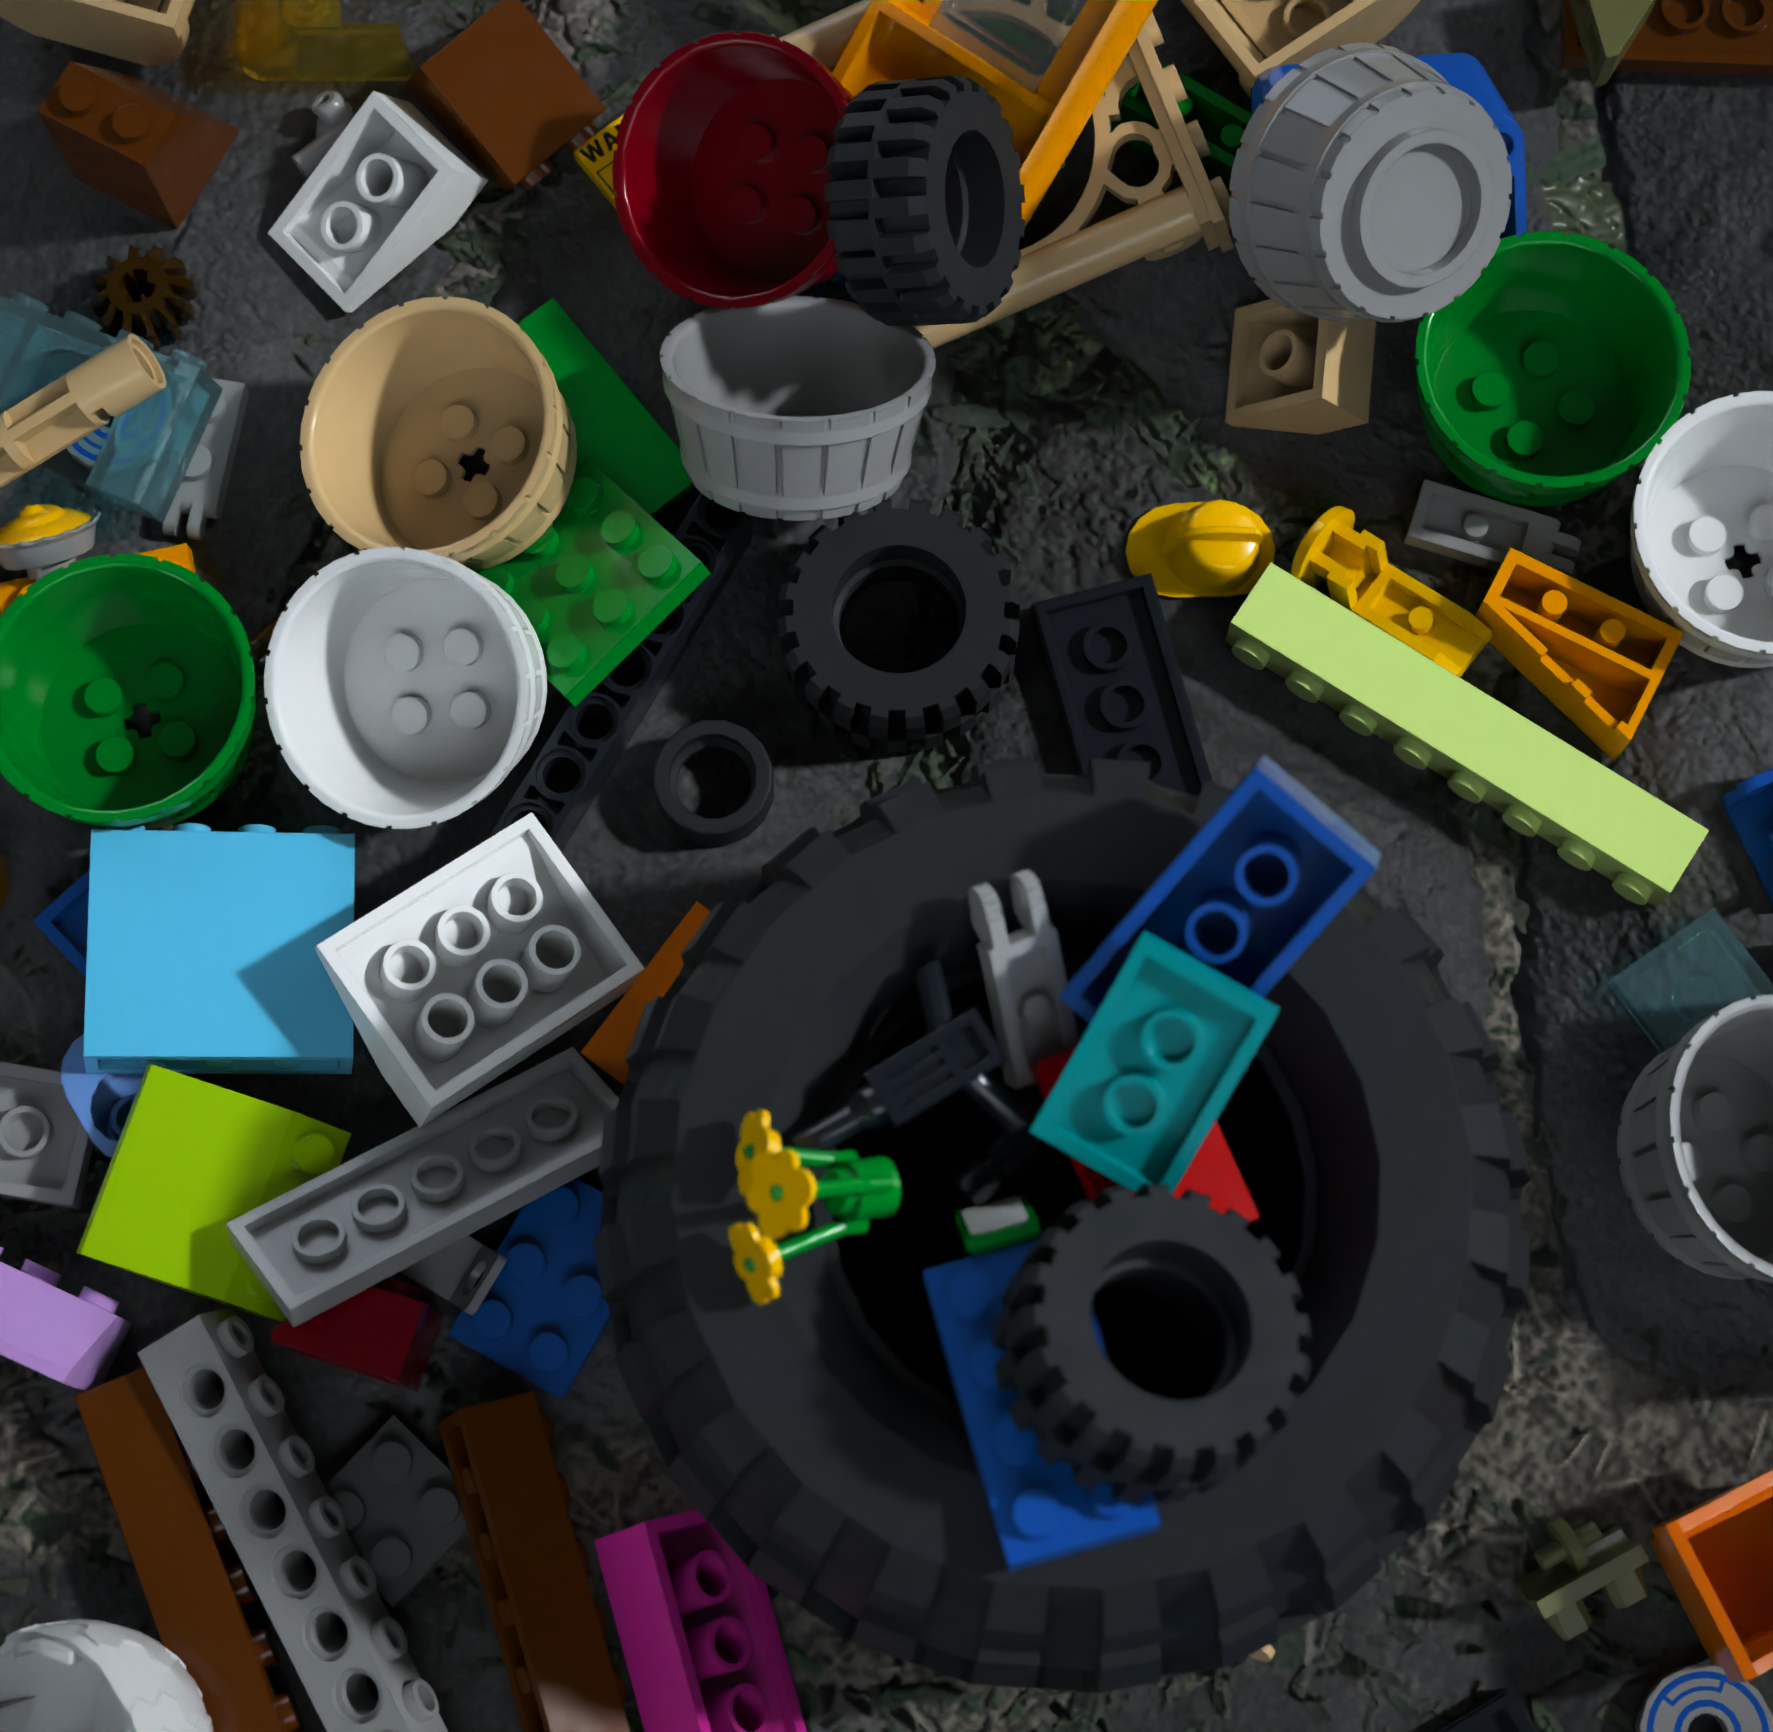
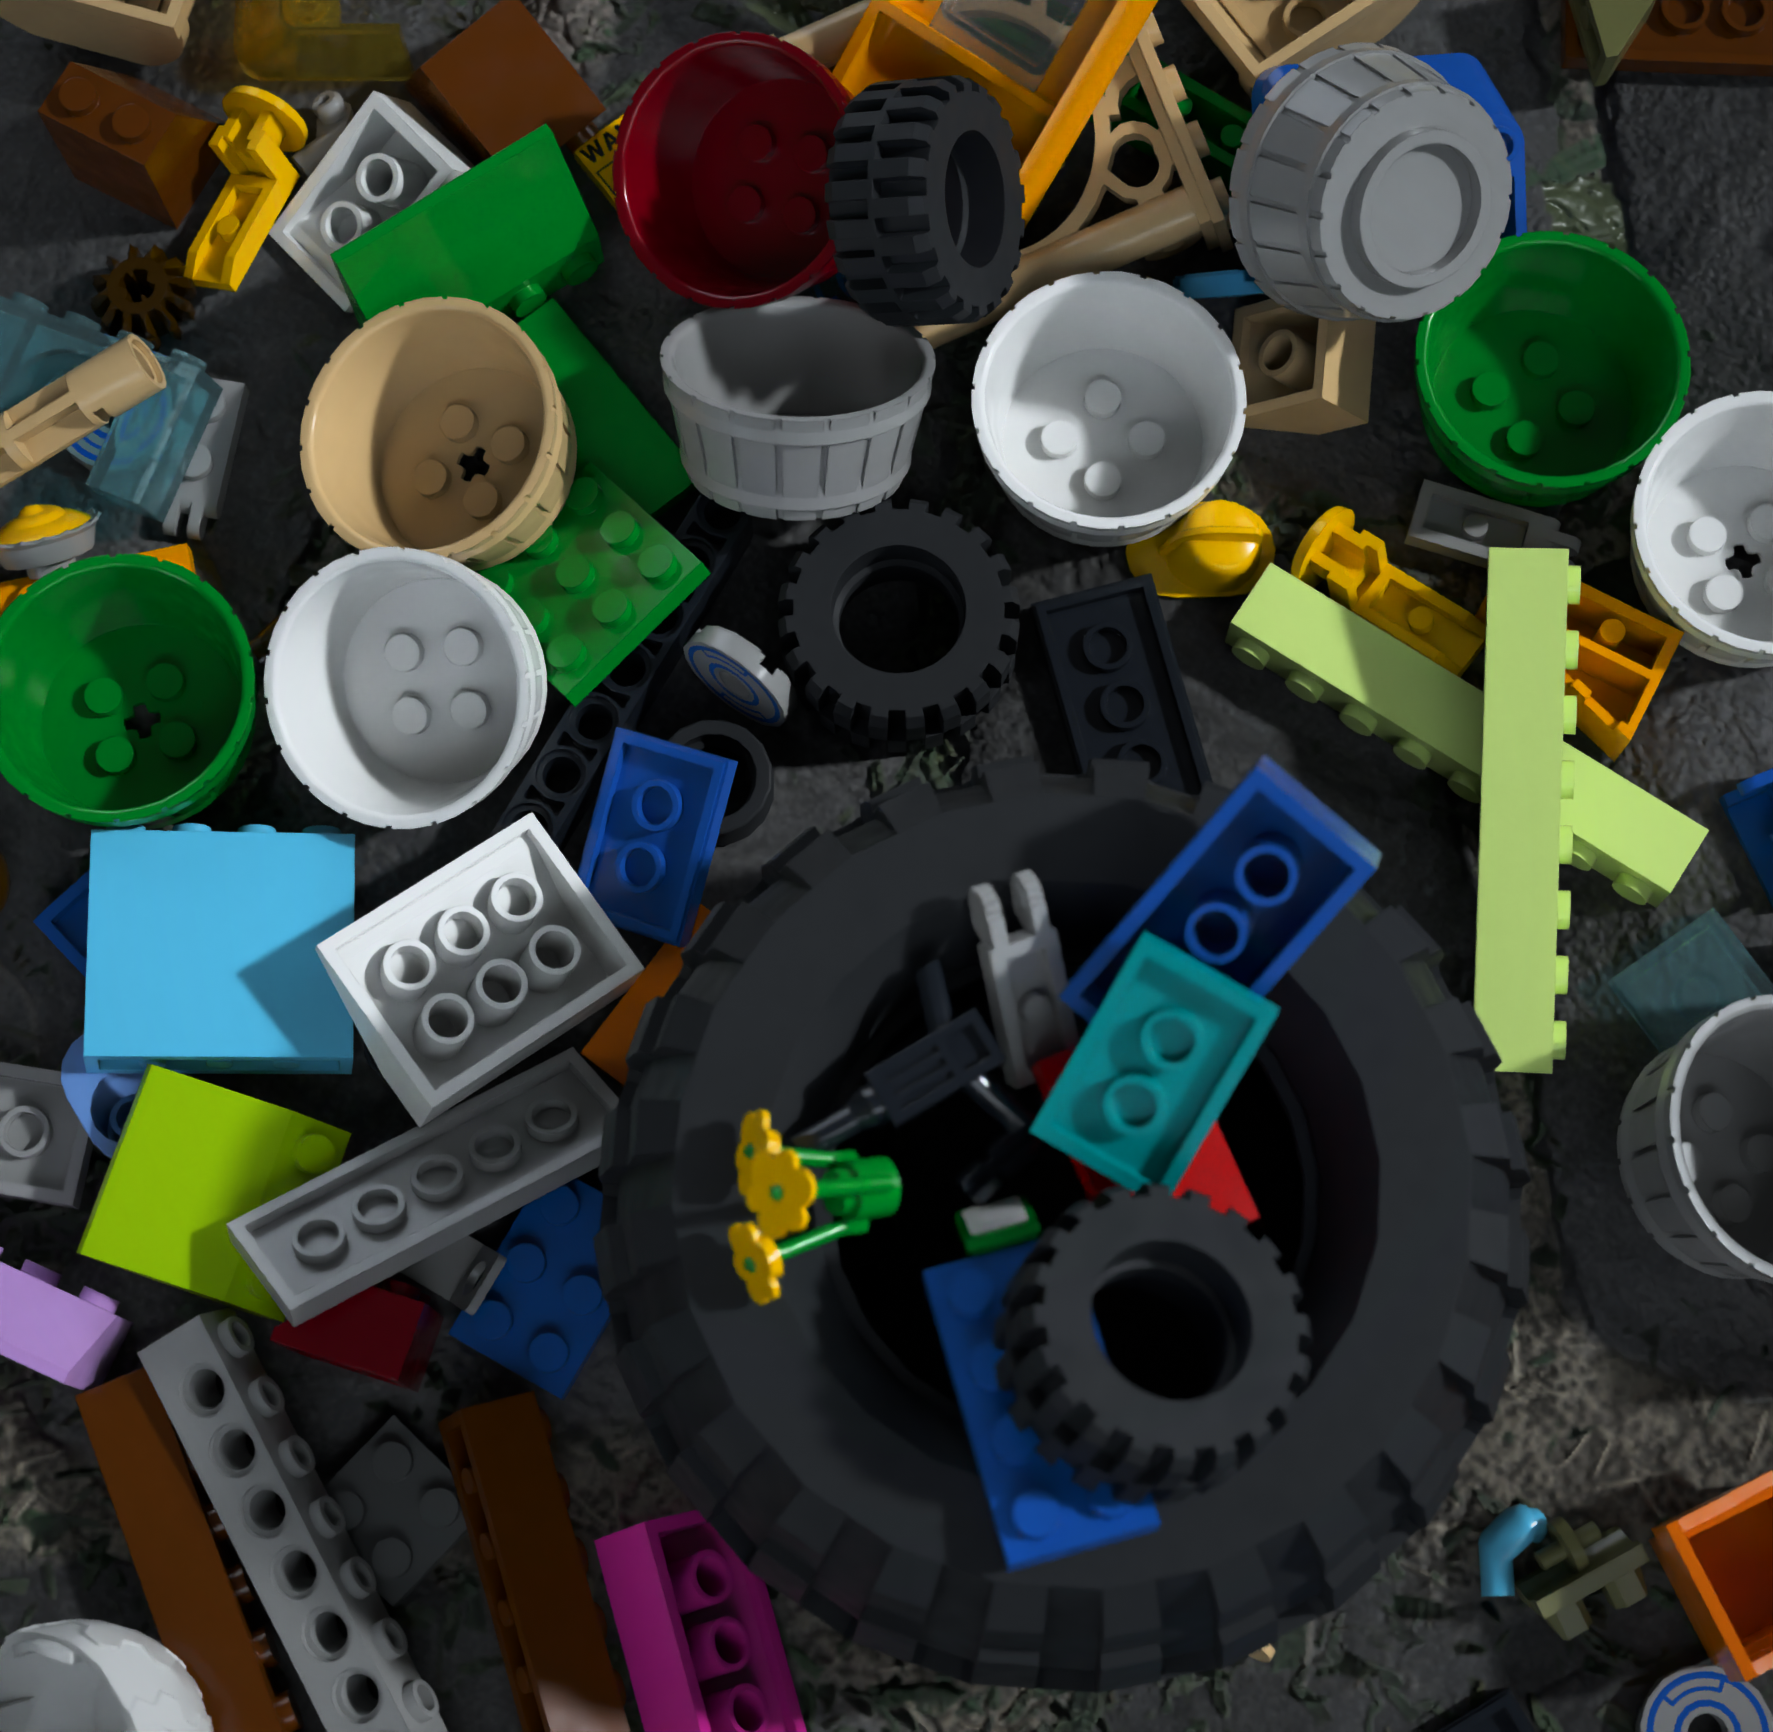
(255, 192): none -> yellow piece
(490, 236): none -> green slope
(655, 834): none -> blue tile
(734, 674): none -> light grey tile
(1107, 406): none -> white piece
(1217, 285): none -> dark azure tile
(1502, 1542): none -> medium azure arm
(1522, 804): none -> yellowish green brick

